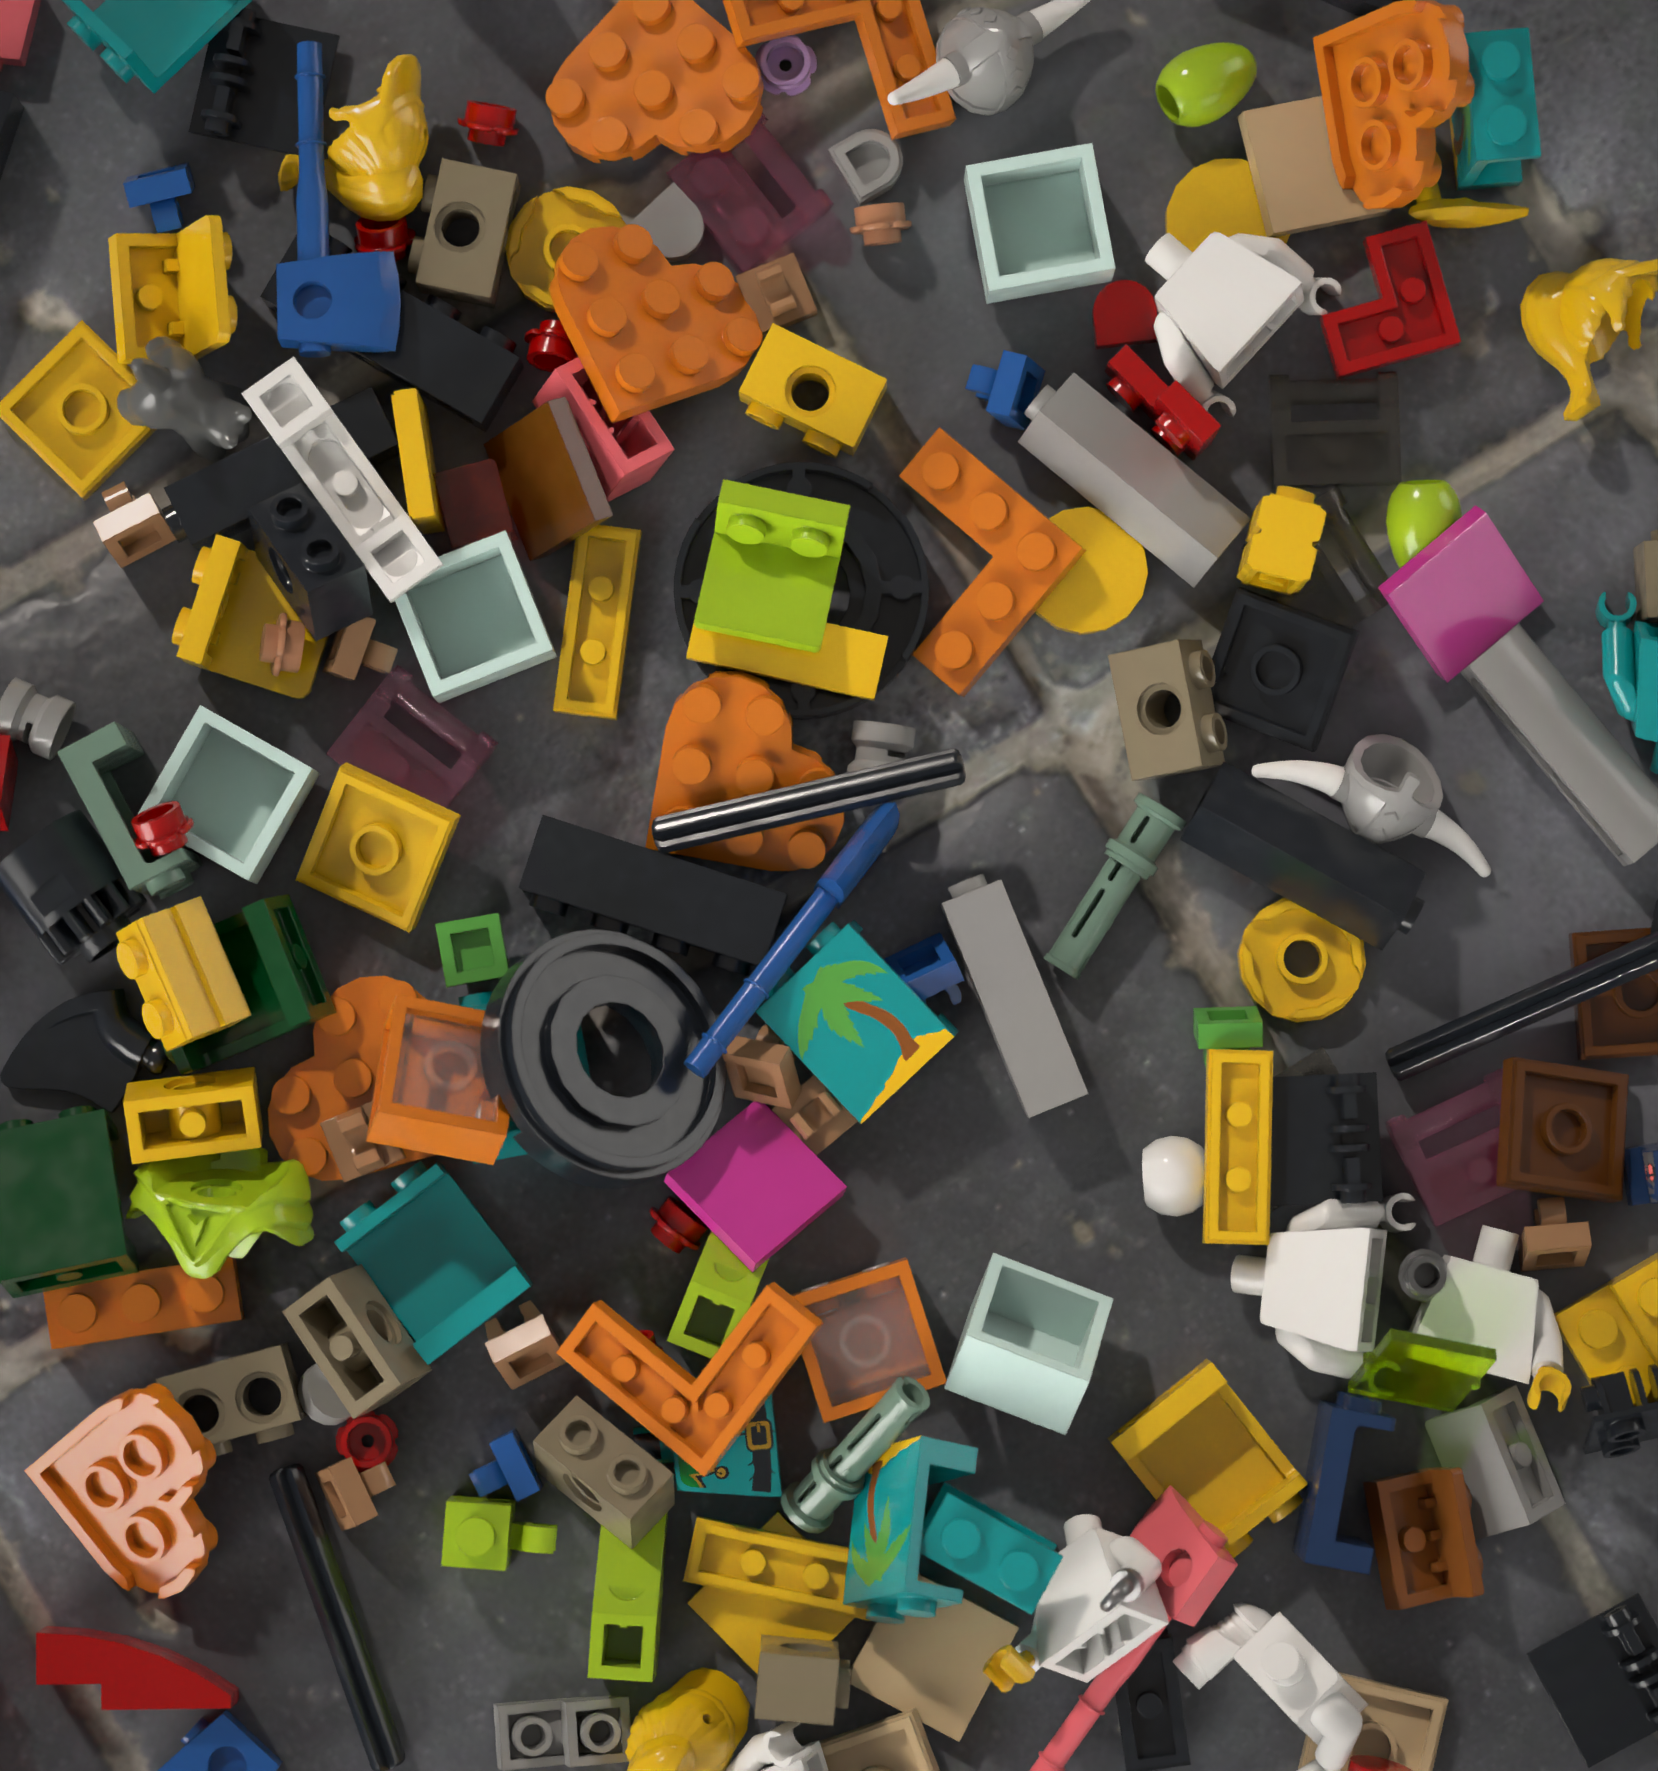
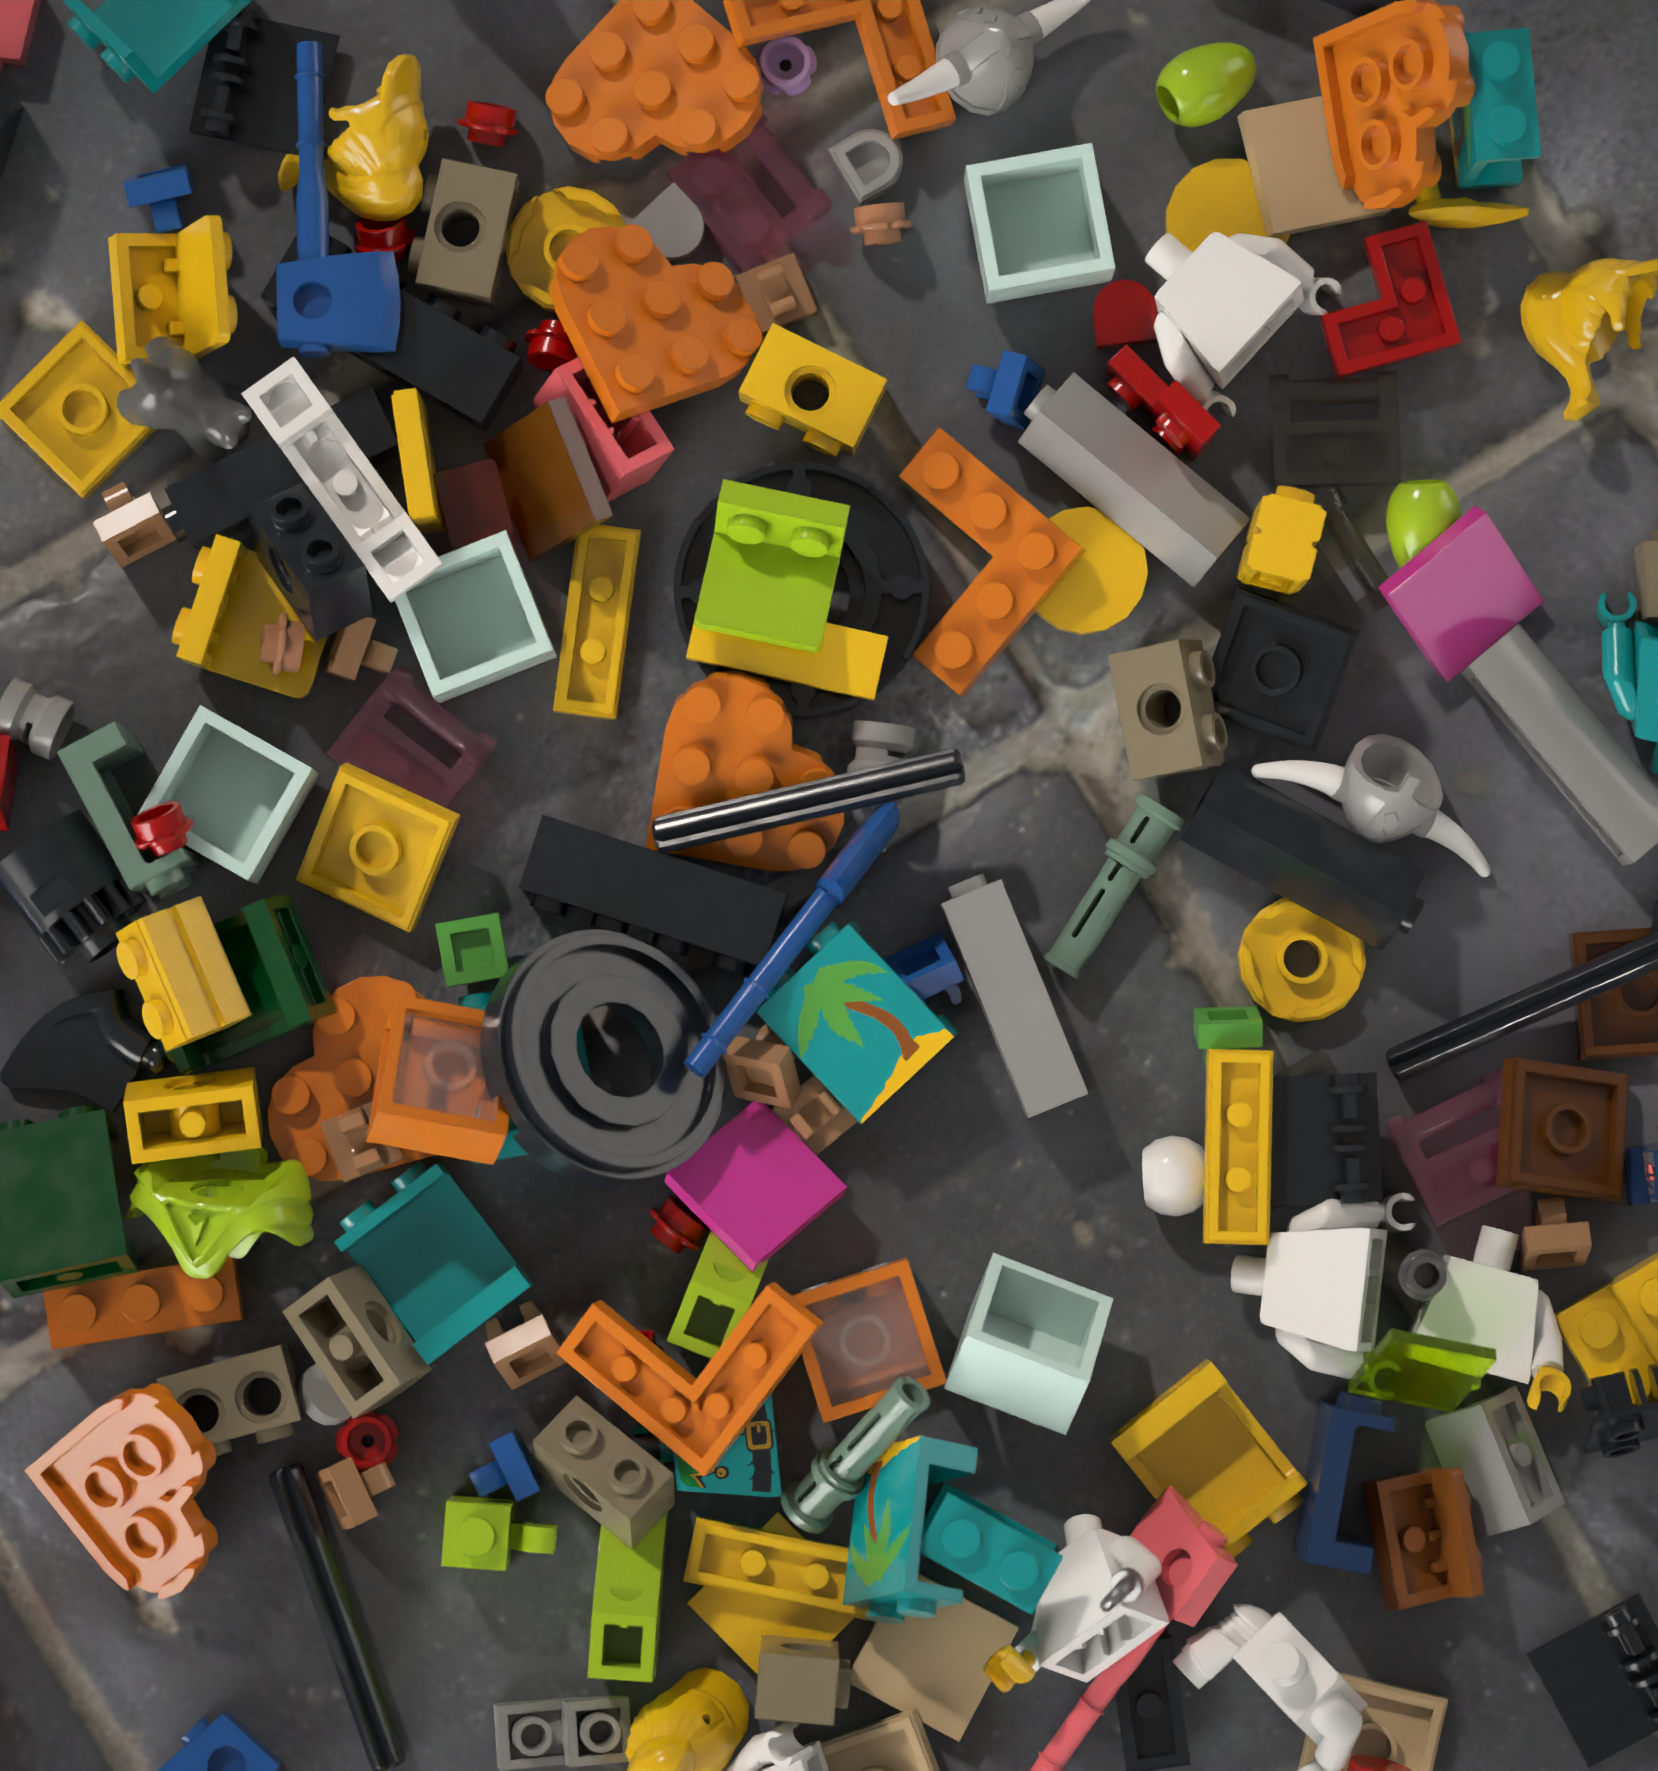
(129, 1670): red slope -> none

